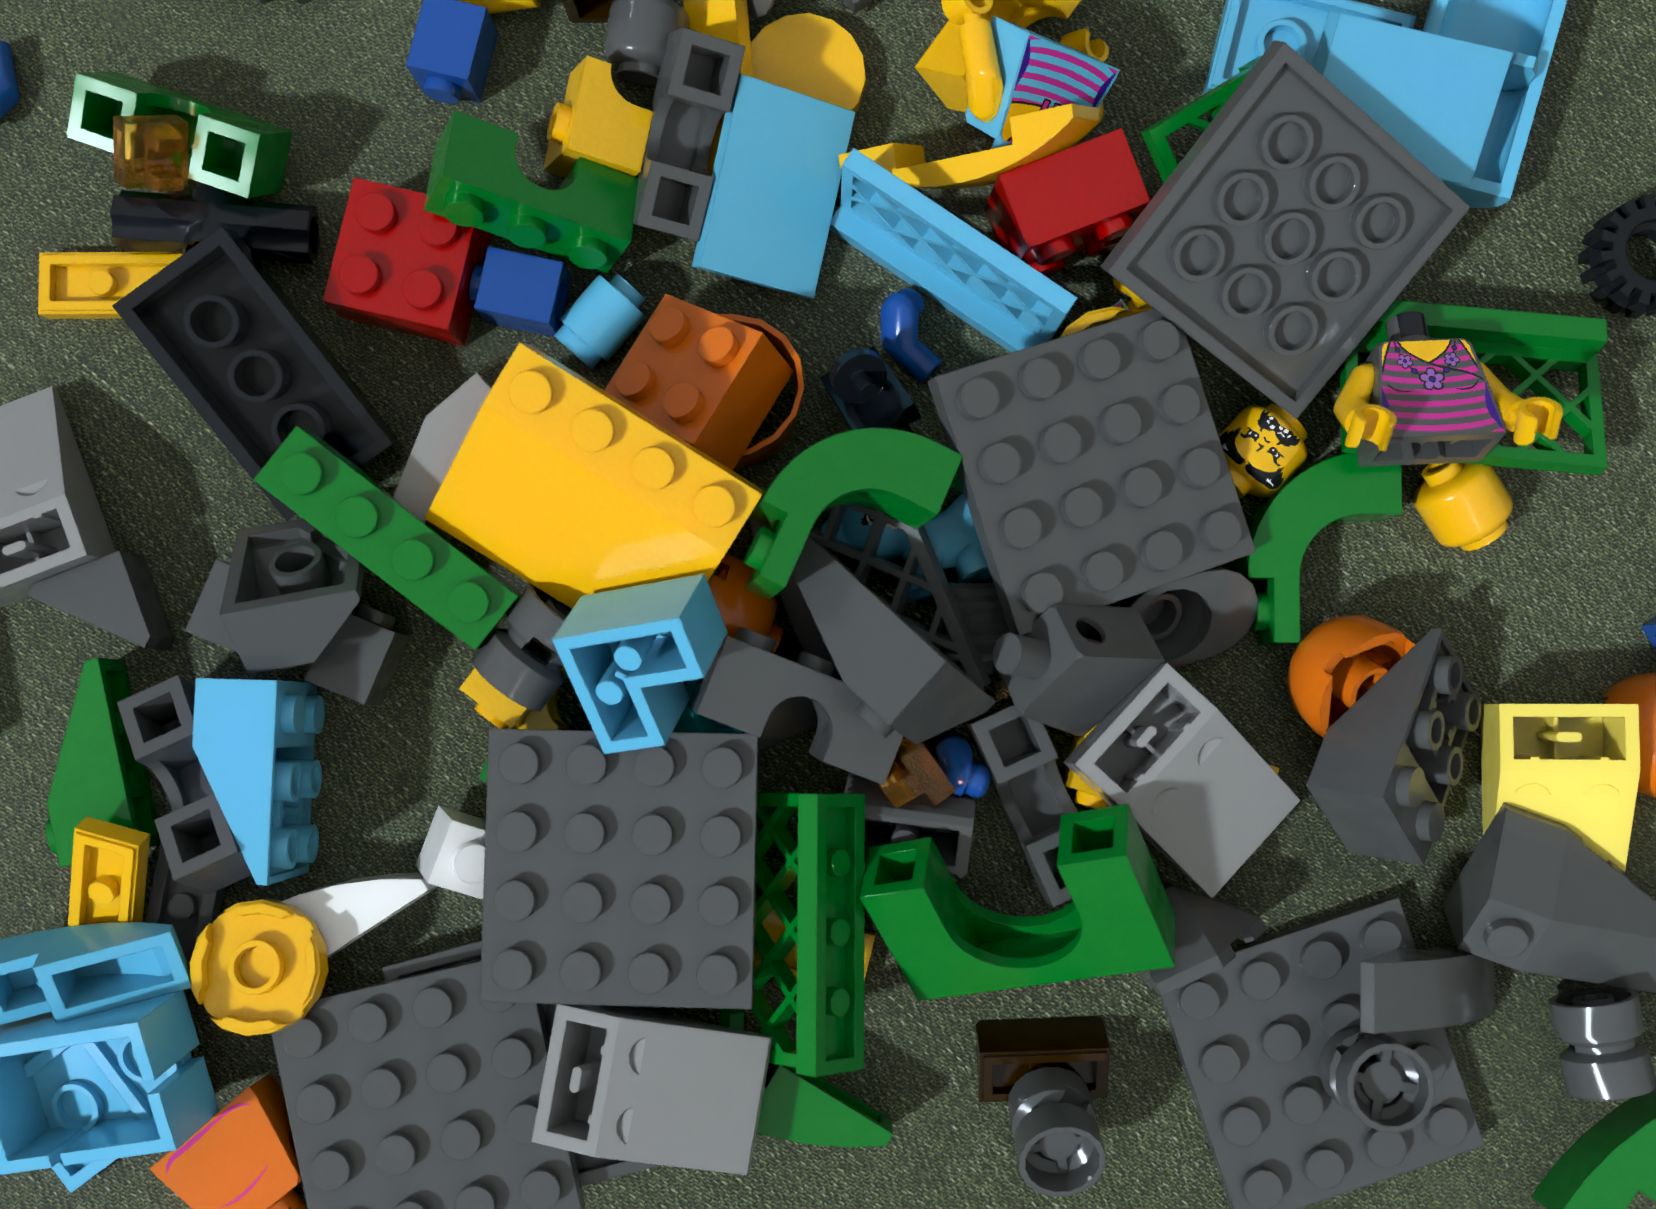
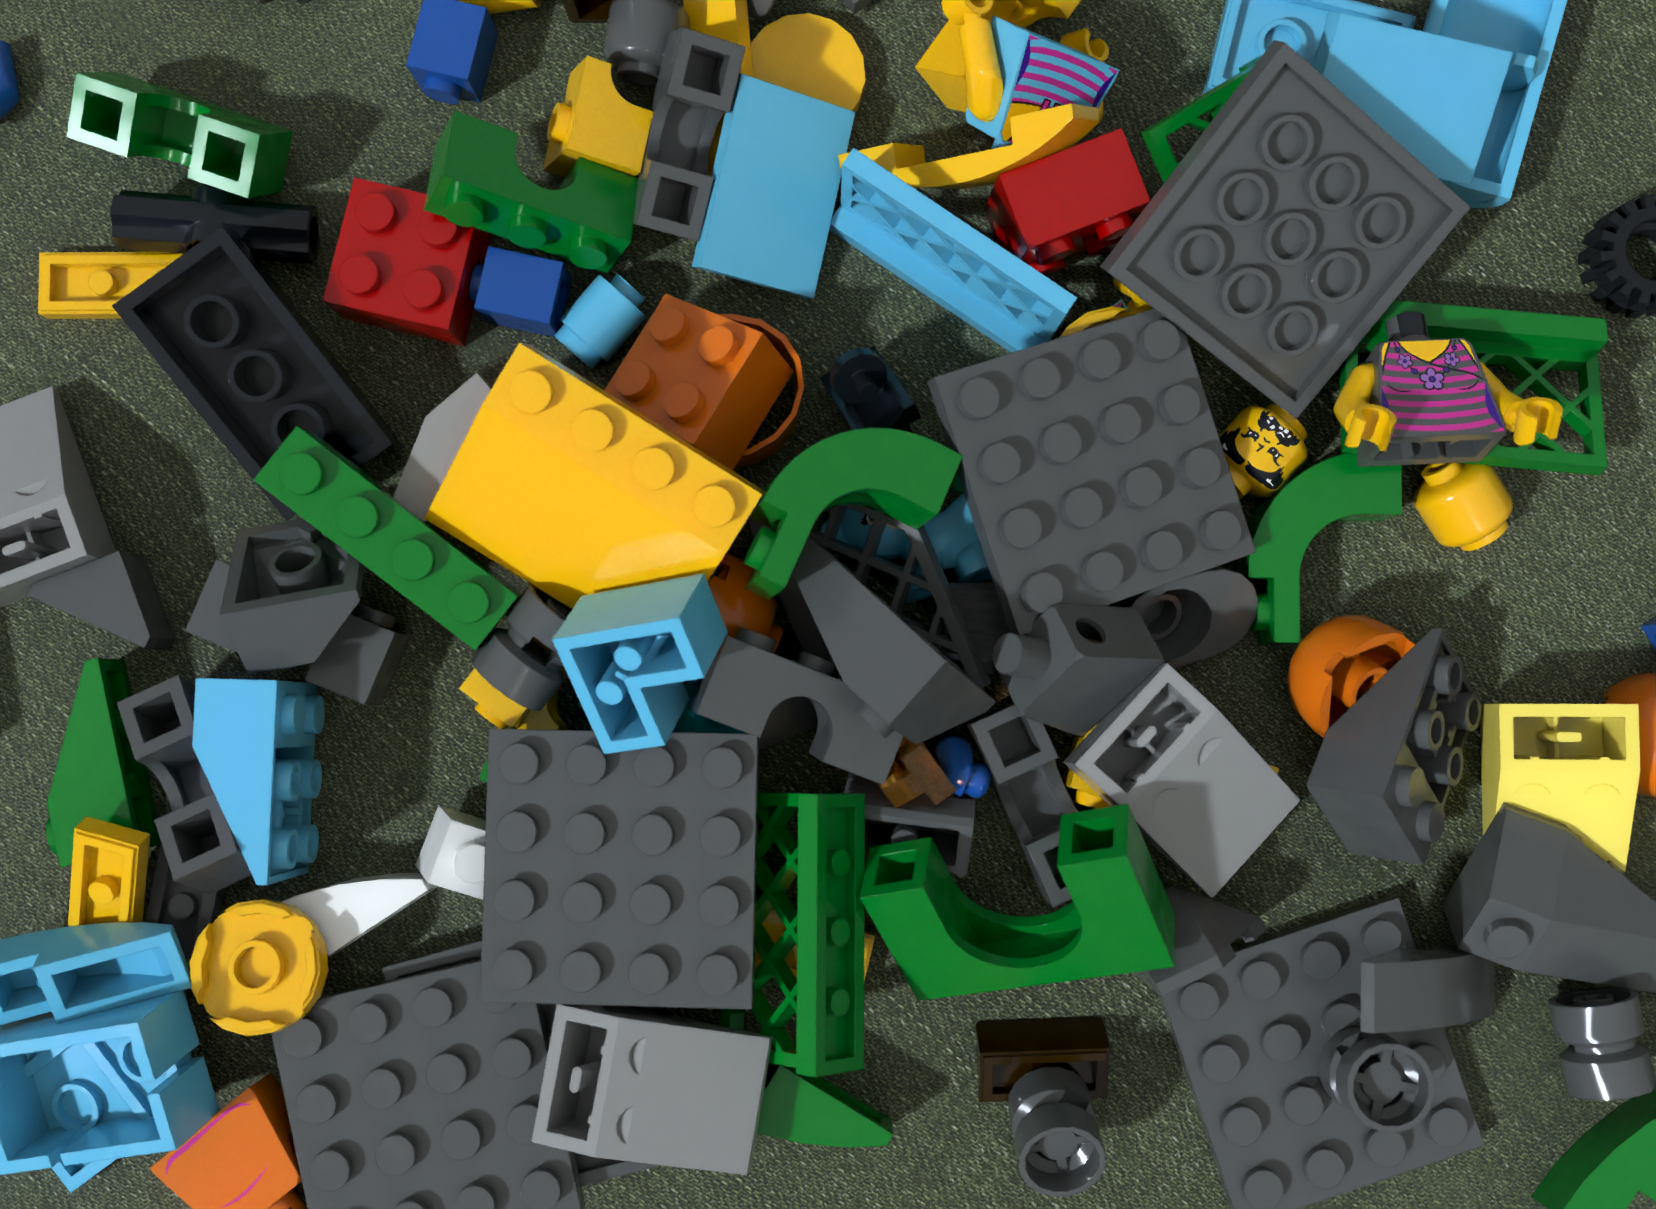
(151, 152): clear orange tile -> none
(900, 334): blue arm -> none

